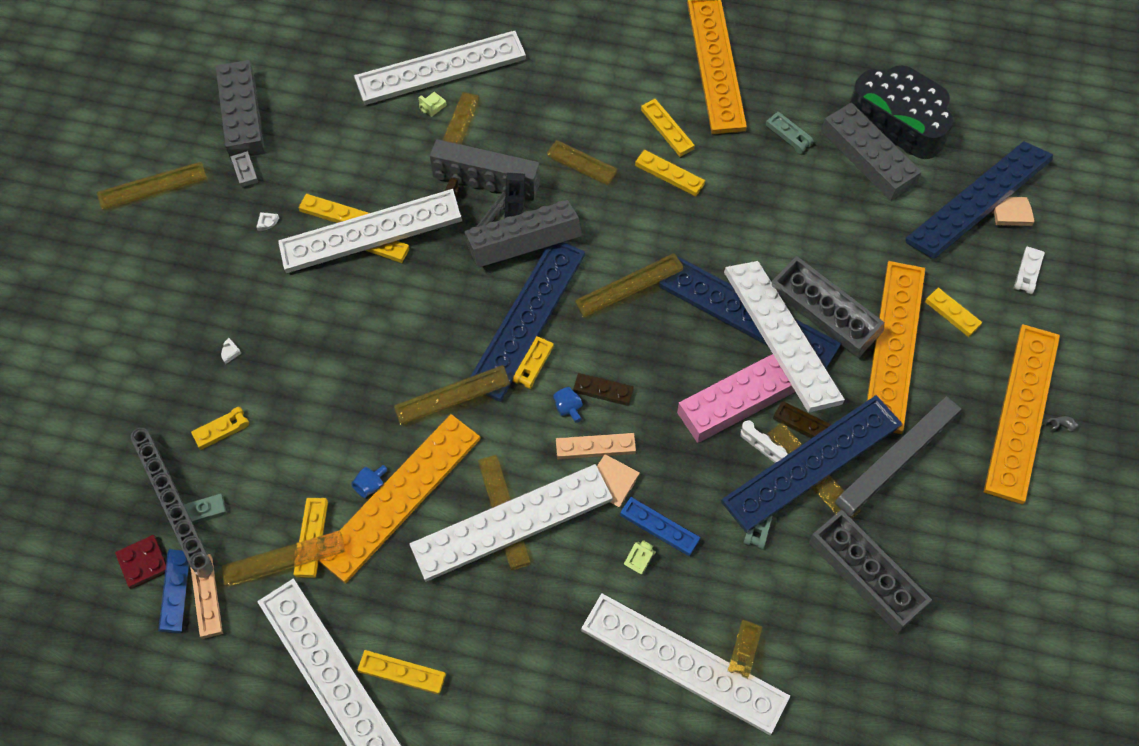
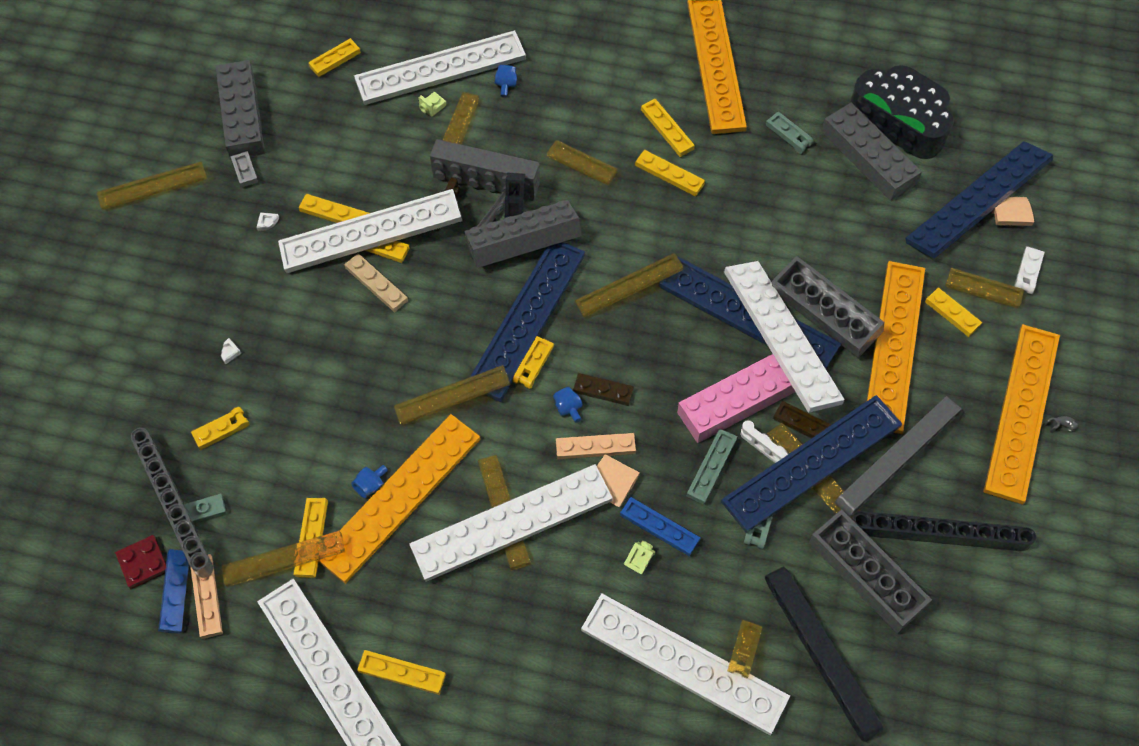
(334, 57): none -> yellow plate
(376, 282): none -> tan plate
(505, 77): none -> blue piece
(711, 466): none -> sand green plate
(824, 654): none -> black beam
(951, 528): none -> black beam
(984, 287): none -> clear yellow plate

